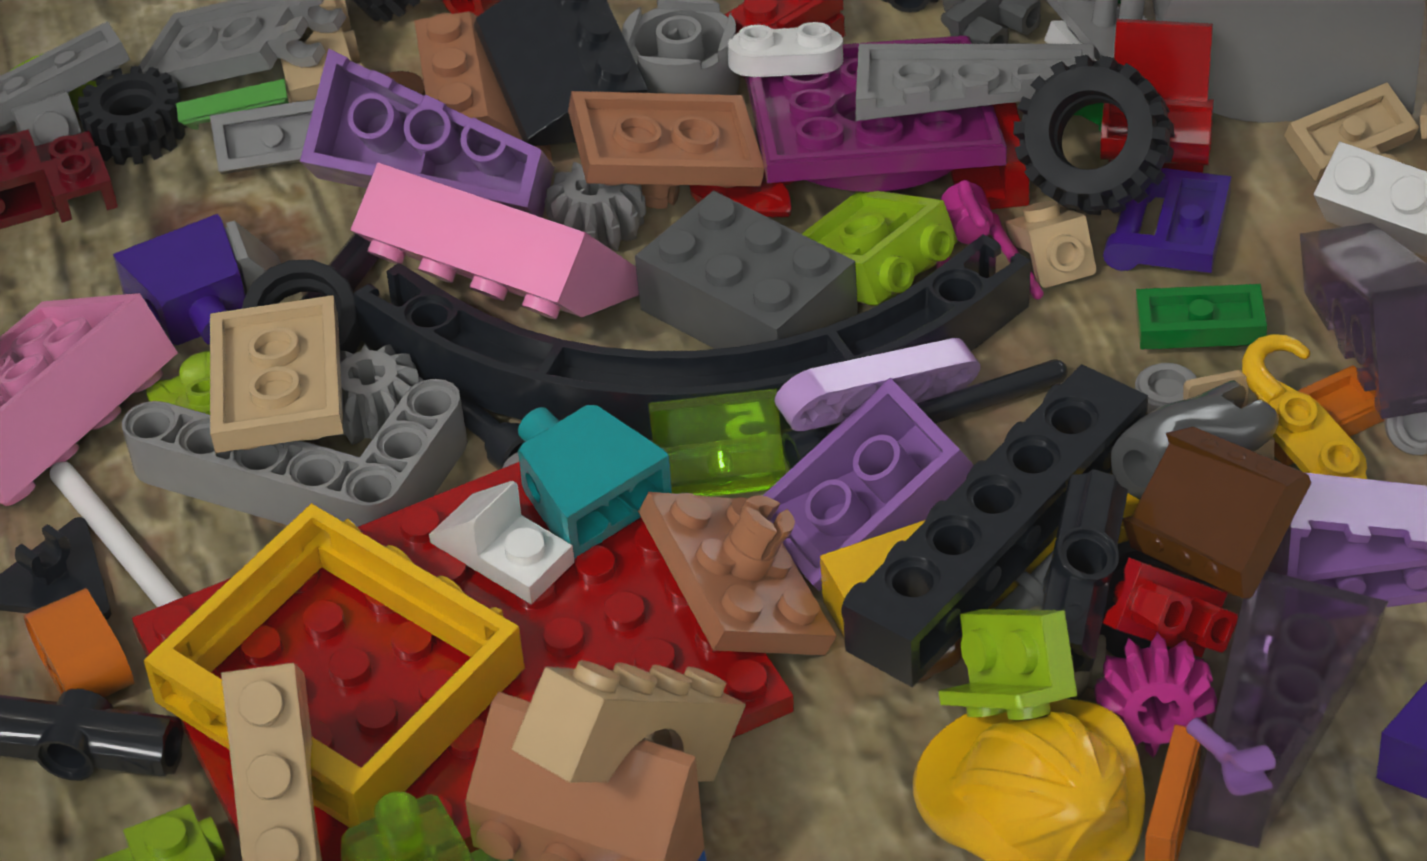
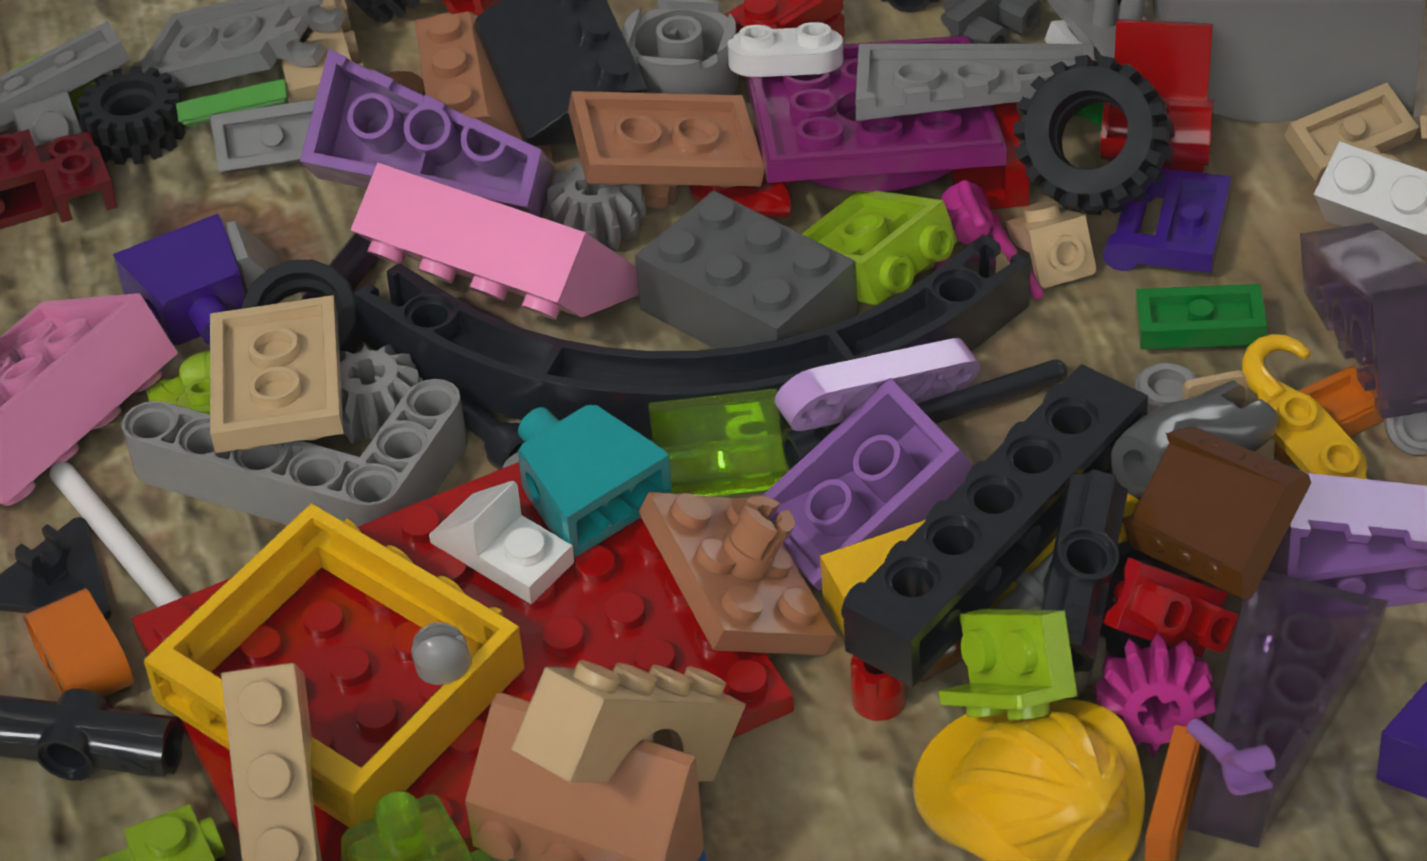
(440, 653): none -> light grey hinge
(875, 692): none -> red hose

